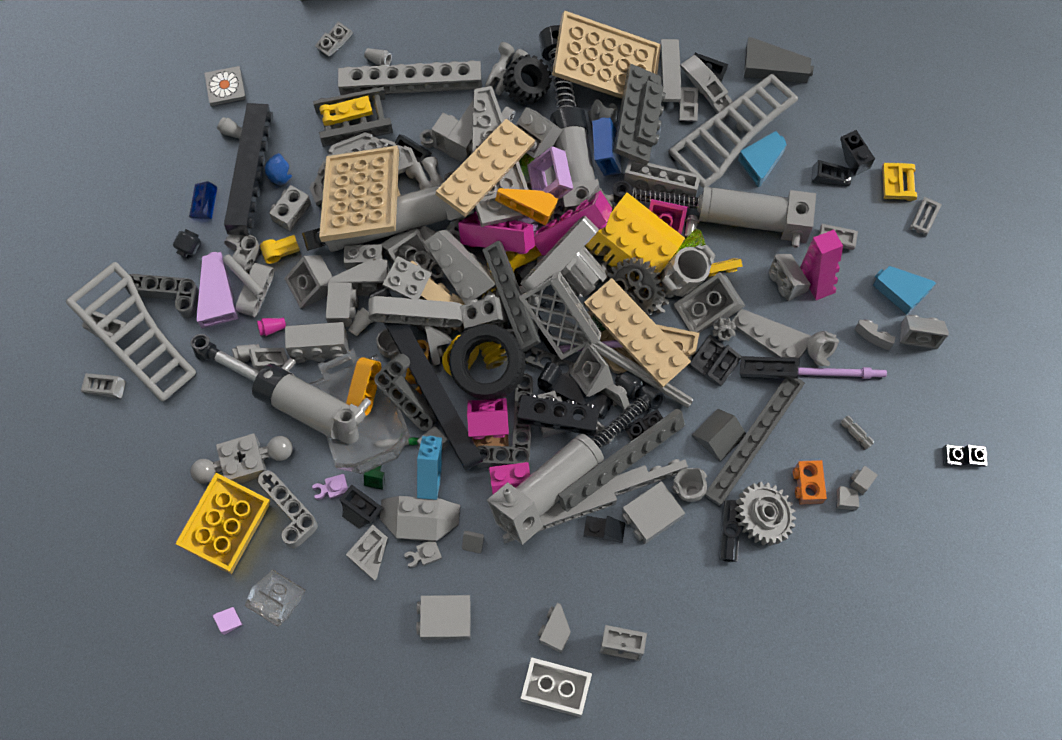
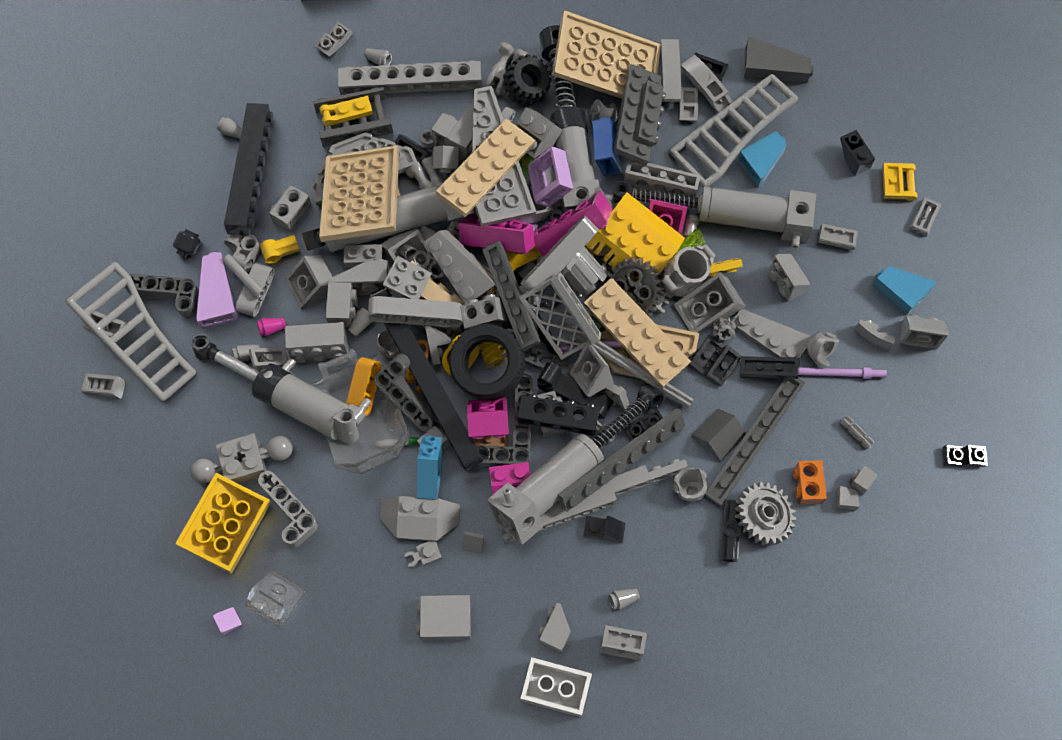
(203, 200): clear blue slope -> none
(225, 86): tile -> none
(276, 170): blue hair -> none
(334, 487): lavender plate -> none
(359, 507): black slope -> none
(369, 551): light grey wing -> none
(374, 478): dark green tile -> none
(445, 158): none -> light grey brick
(530, 203): light orange slope -> none
(621, 598): none -> light grey cone
(630, 383): black head -> none
(652, 513): light grey brick -> none
(820, 175): black slope -> none
(822, 264): dark pink wedge -> none

